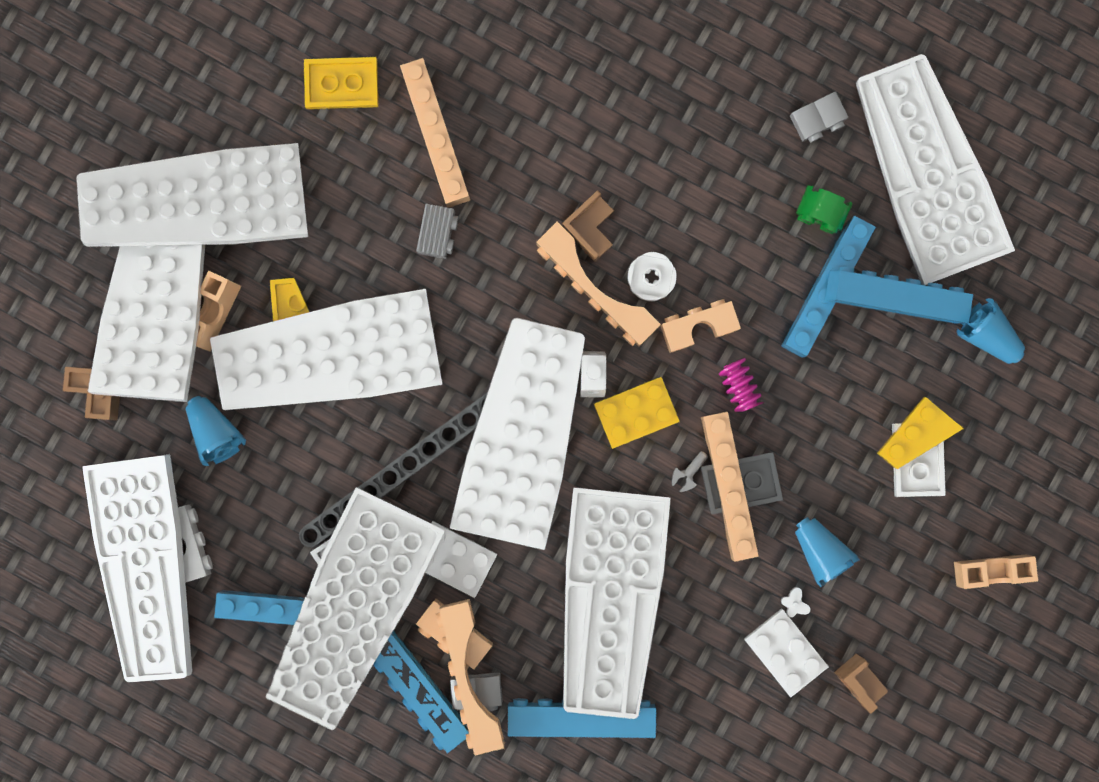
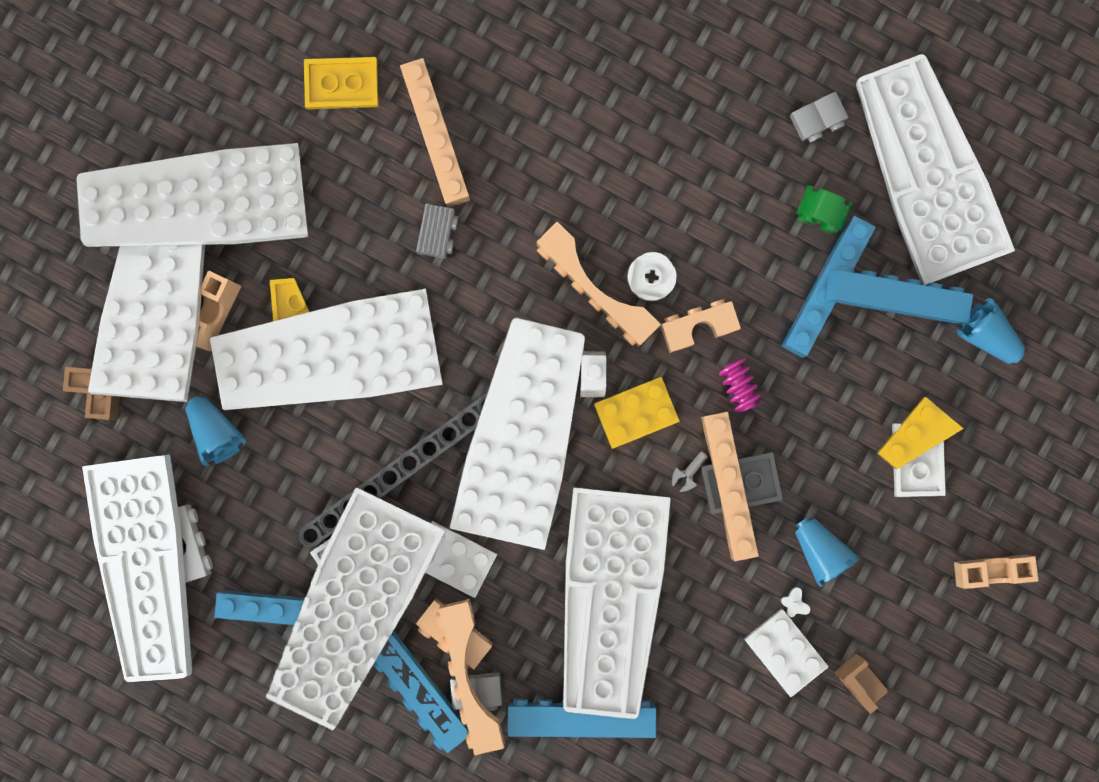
(583, 226): medium nougat panel -> none

